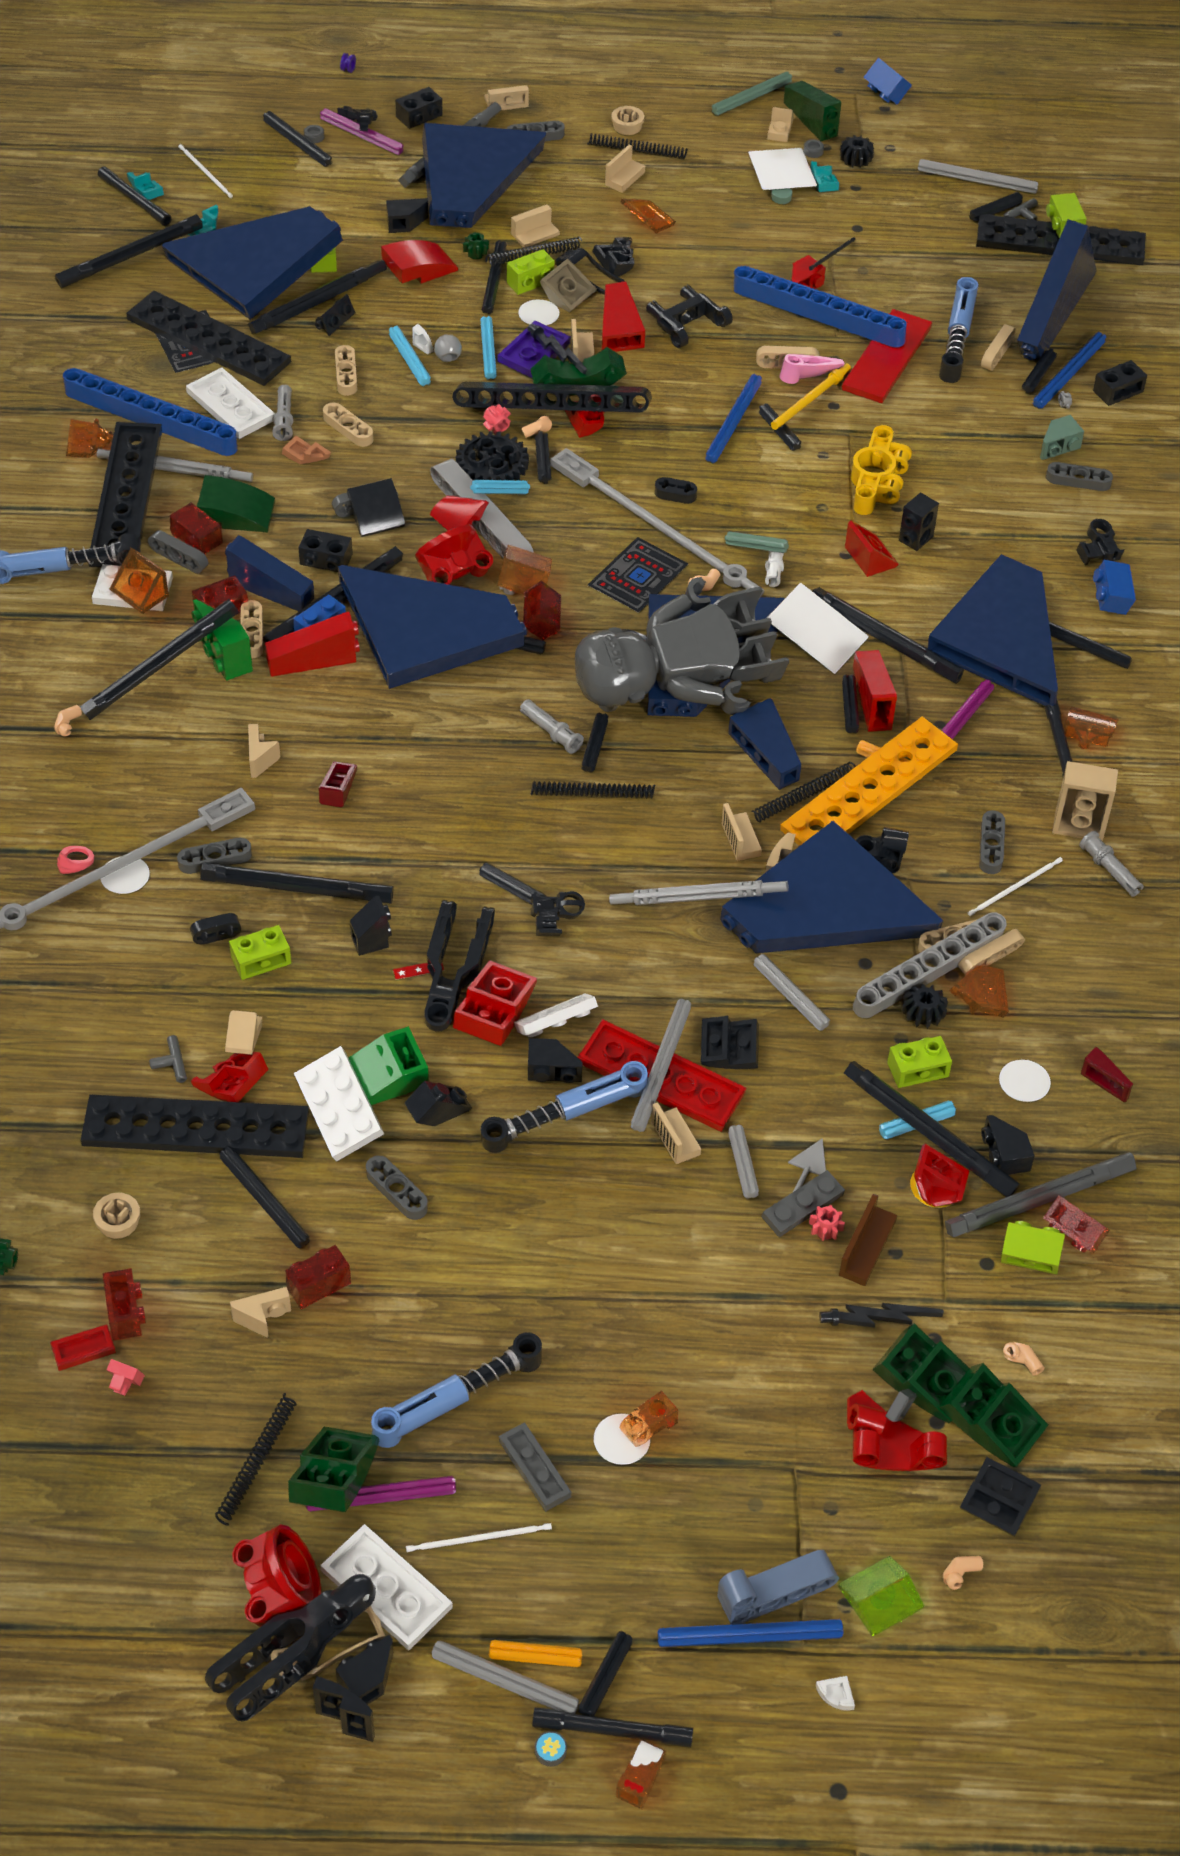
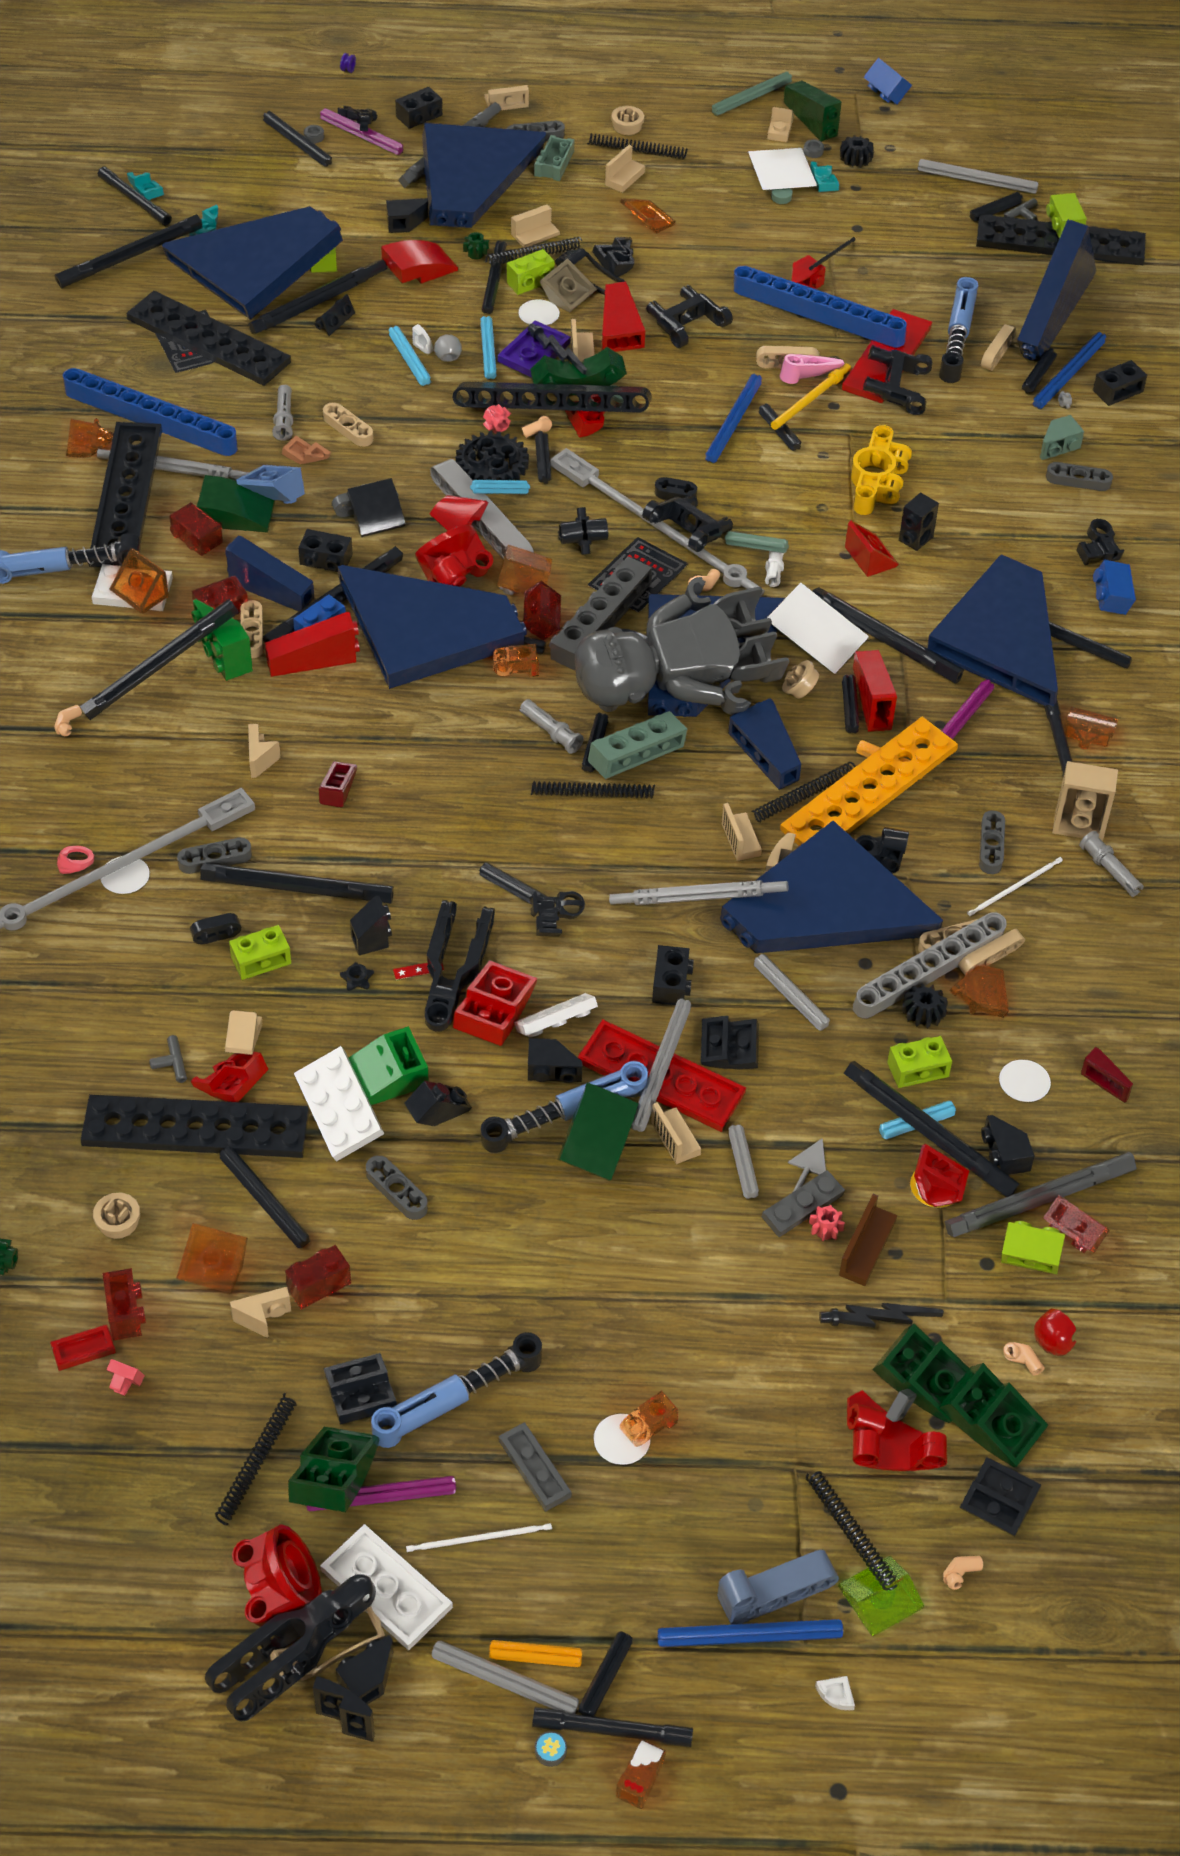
(178, 551): dark grey beam -> none
(205, 171): white piece -> none
(212, 1258): none -> clear orange slope
(230, 402): white plate -> none
(275, 482): none -> medium blue slope
(348, 363): tan beam -> none
(357, 970): none -> black plate
(359, 1388): none -> black slope
(449, 571): none -> red head
(516, 660): none -> clear orange leg
(554, 158): none -> sand green piece
(583, 531): none -> black pin
(598, 1131): none -> dark green slope
(602, 609): none -> dark grey brick
(637, 744): none -> sand green brick
(671, 975): none -> black brick
(678, 511): none -> black connector
(800, 679): none -> tan piece
(872, 1561): none -> black piece
(890, 389): none -> black connector
(1055, 1332): none -> red hair

